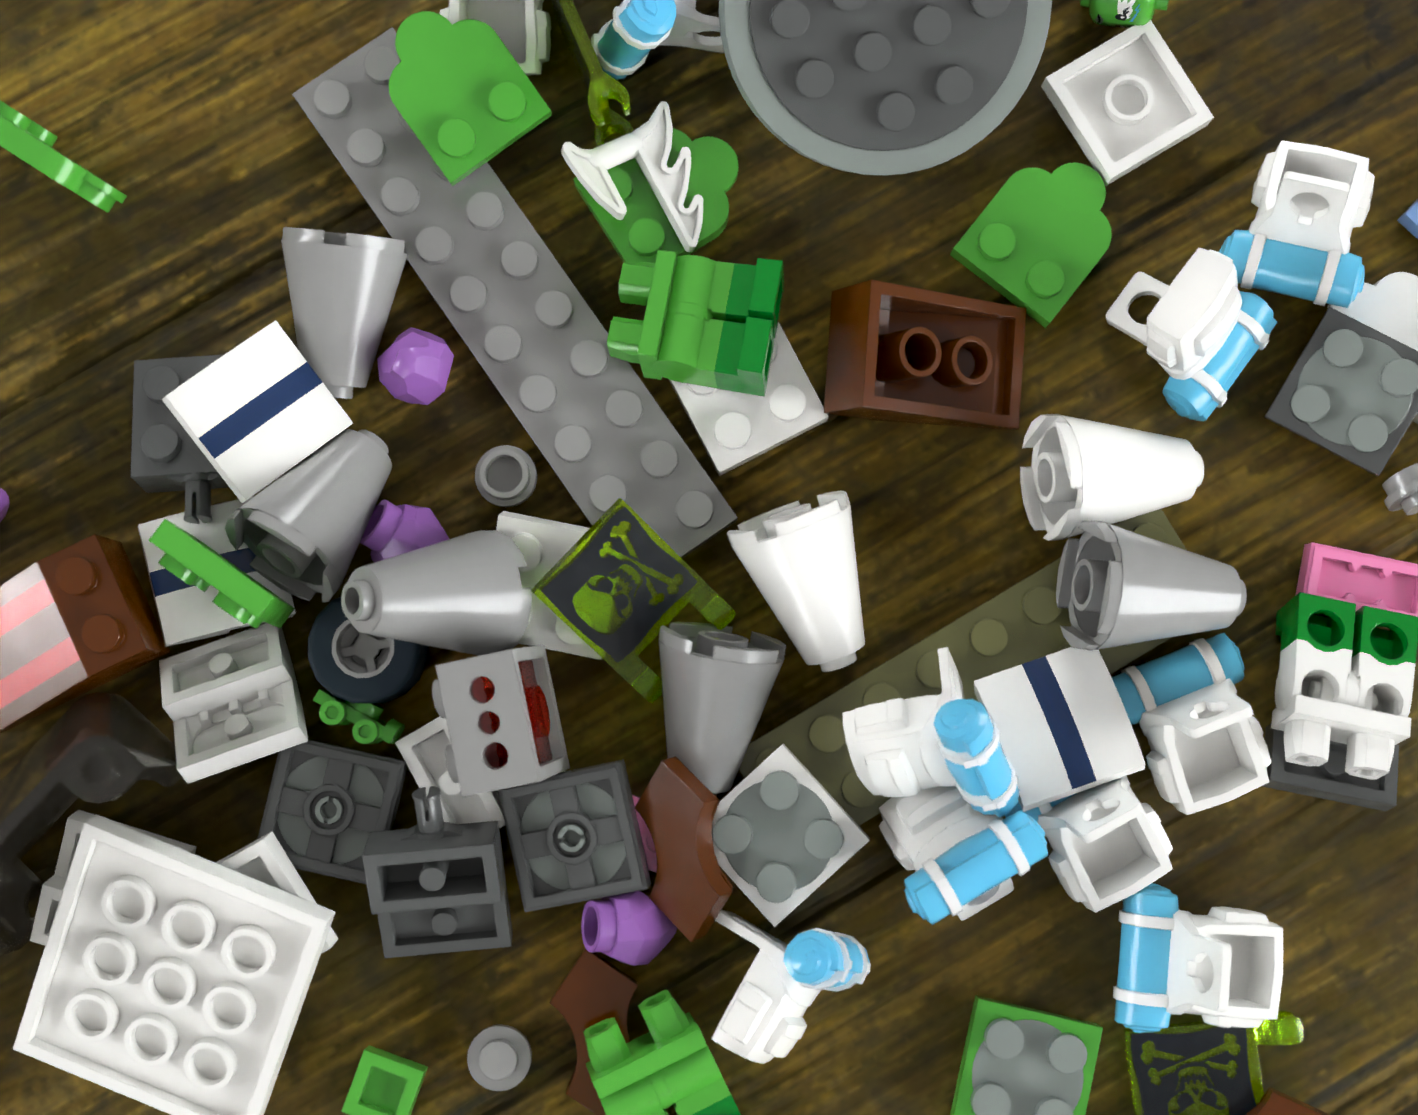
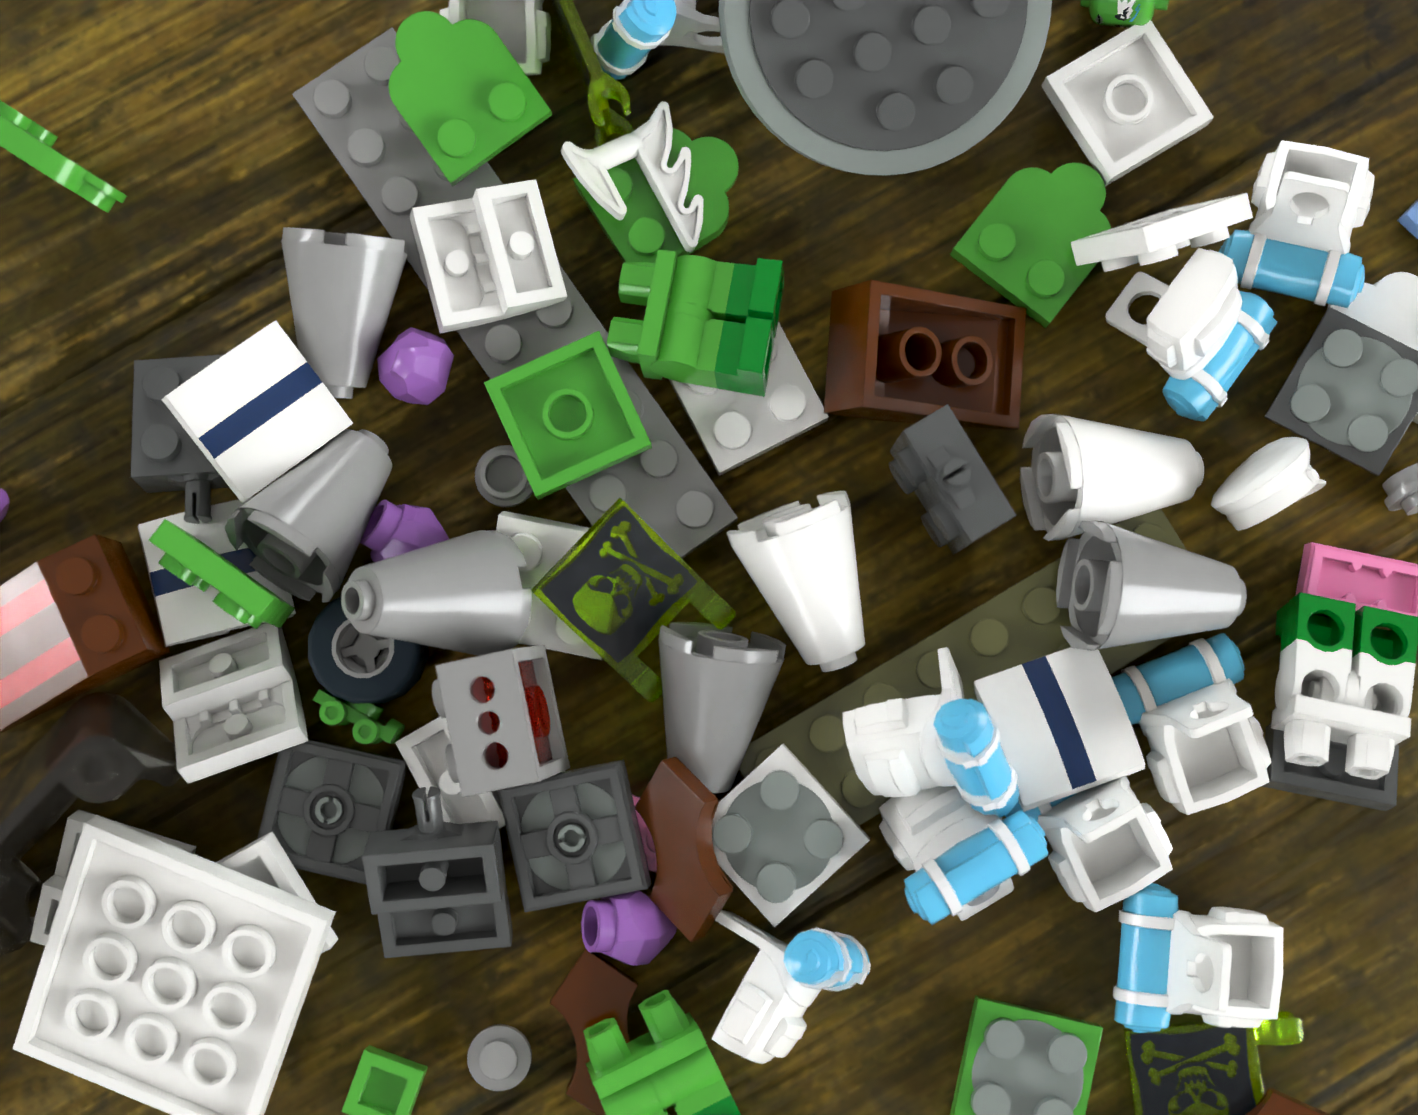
(488, 256): none -> white slope
(568, 415): none -> bright green plate
(949, 480): none -> dark grey plate
(1163, 233): none -> white plate
(1267, 483): none -> white piece

